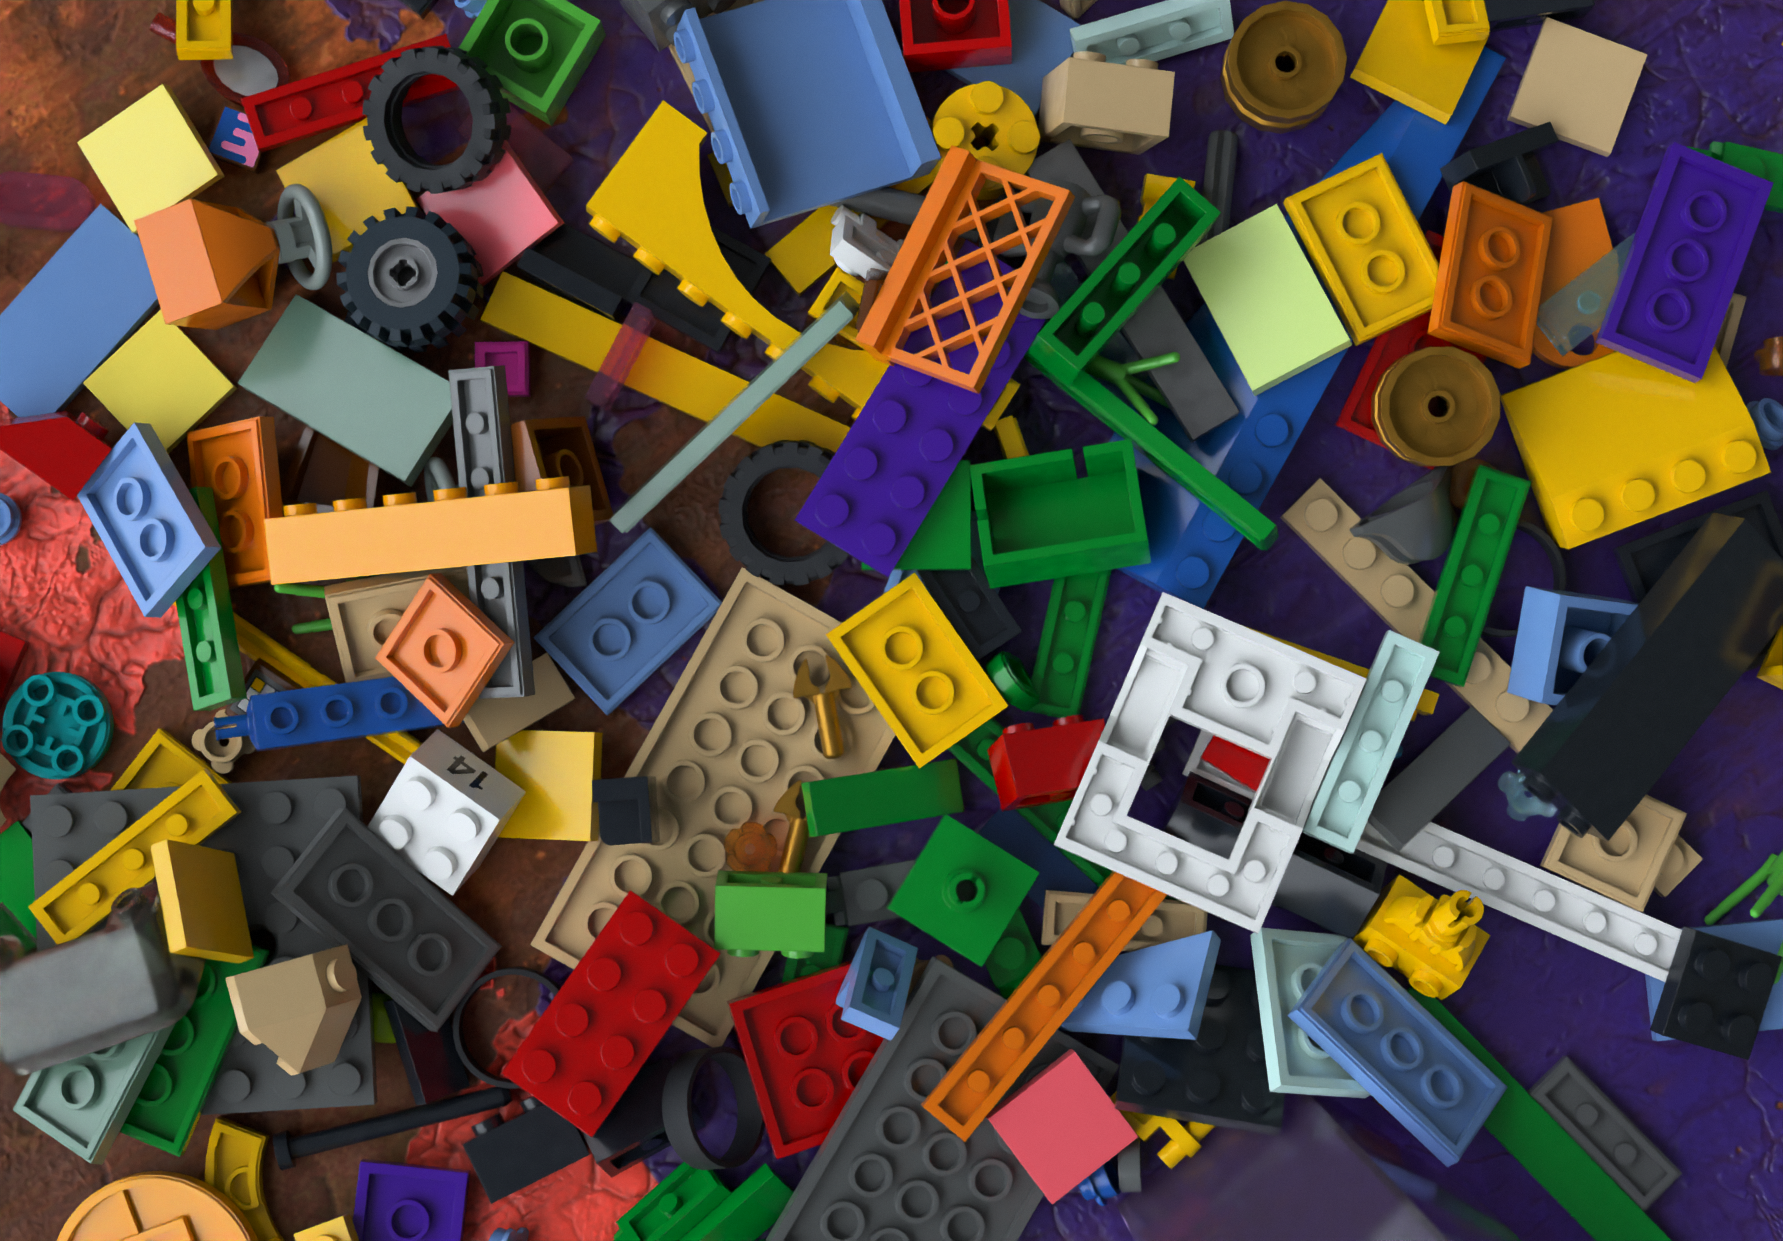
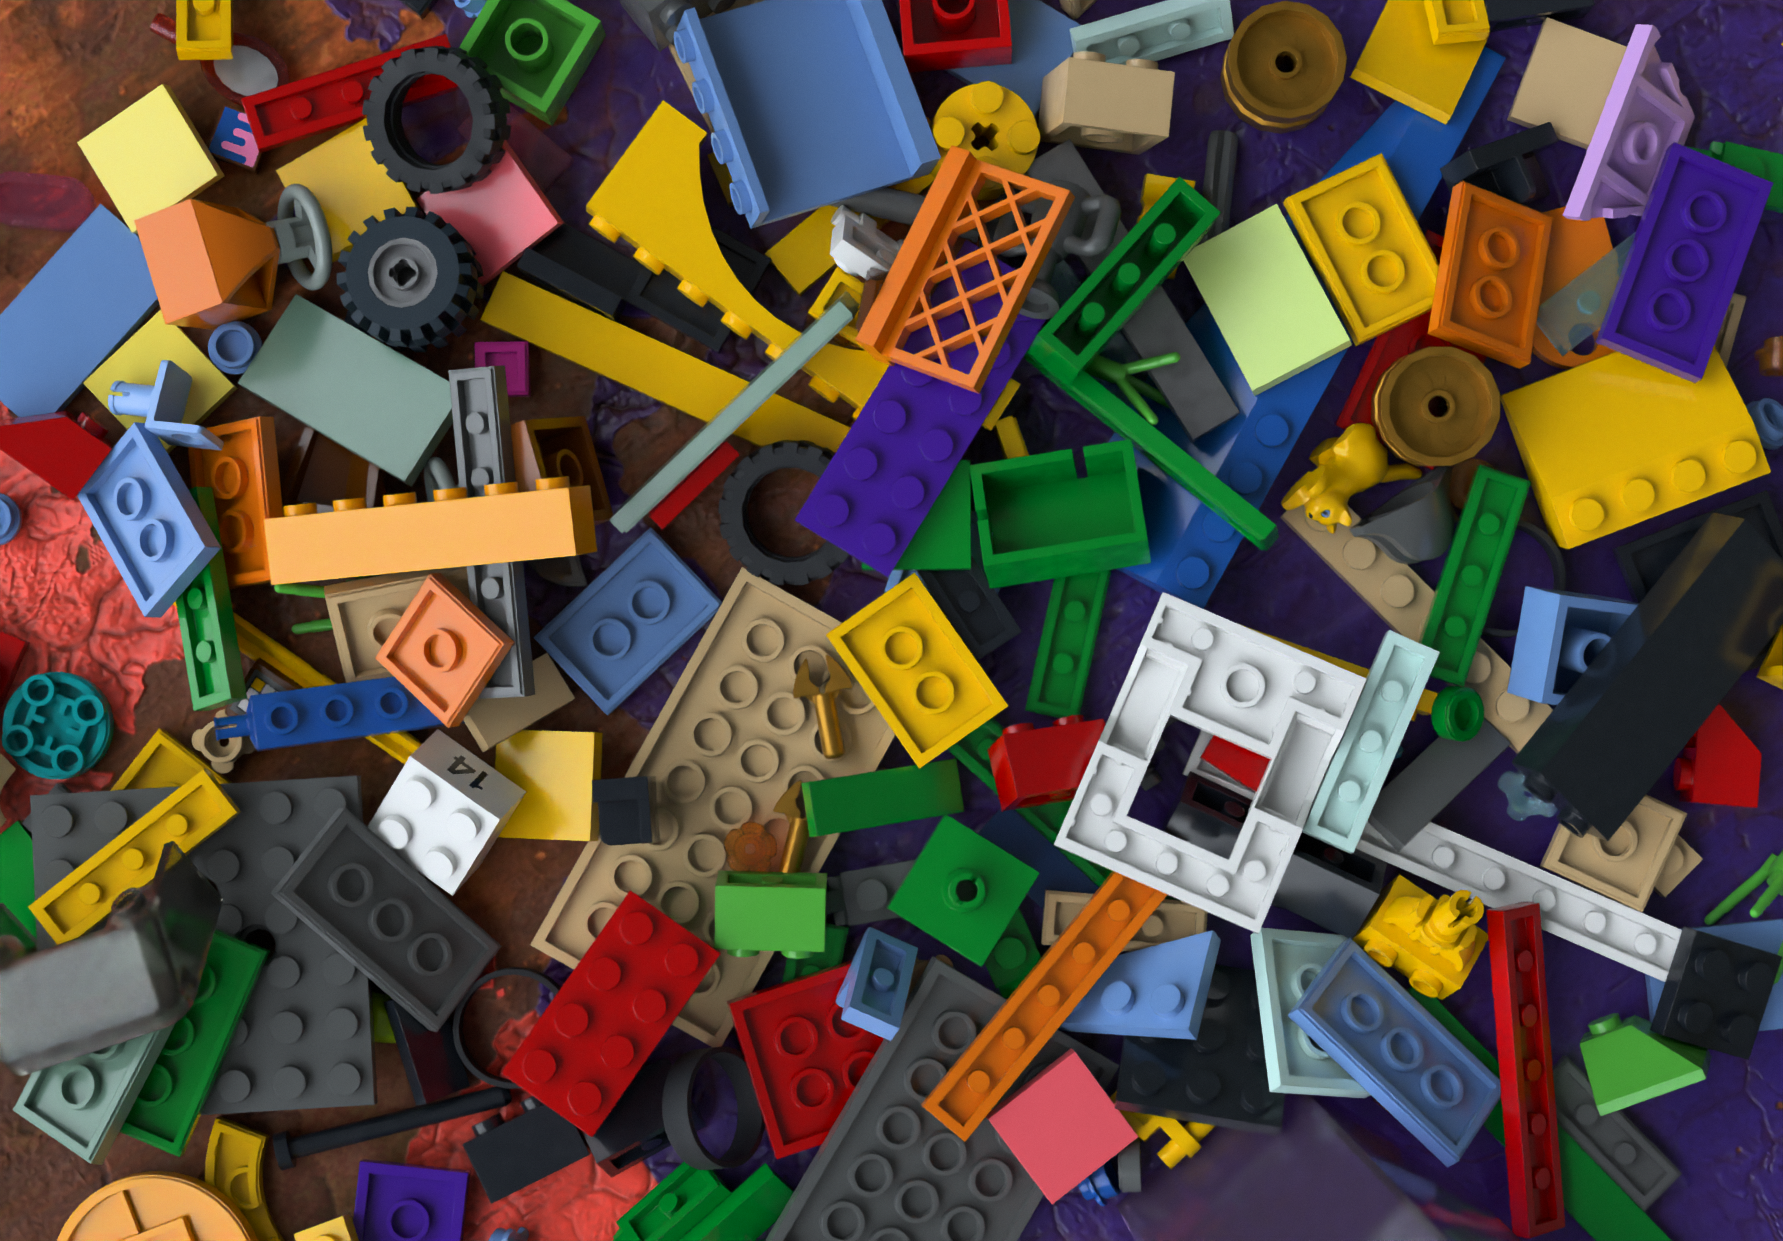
(163, 407): none -> light blue bracket
(201, 902): yellow tile -> none
(234, 347): none -> medium blue plate
(298, 1007): tan slope -> none
(621, 357): clear pink tile -> none
(693, 484): none -> red tile
(1012, 680): green tile -> none
(1344, 469): none -> yellow animal
(1457, 713): none -> green tile
(1525, 1069): none -> red plate
(1632, 135): none -> lavender wing
(1635, 1064): none -> bright green slope
(1719, 765): none -> red slope

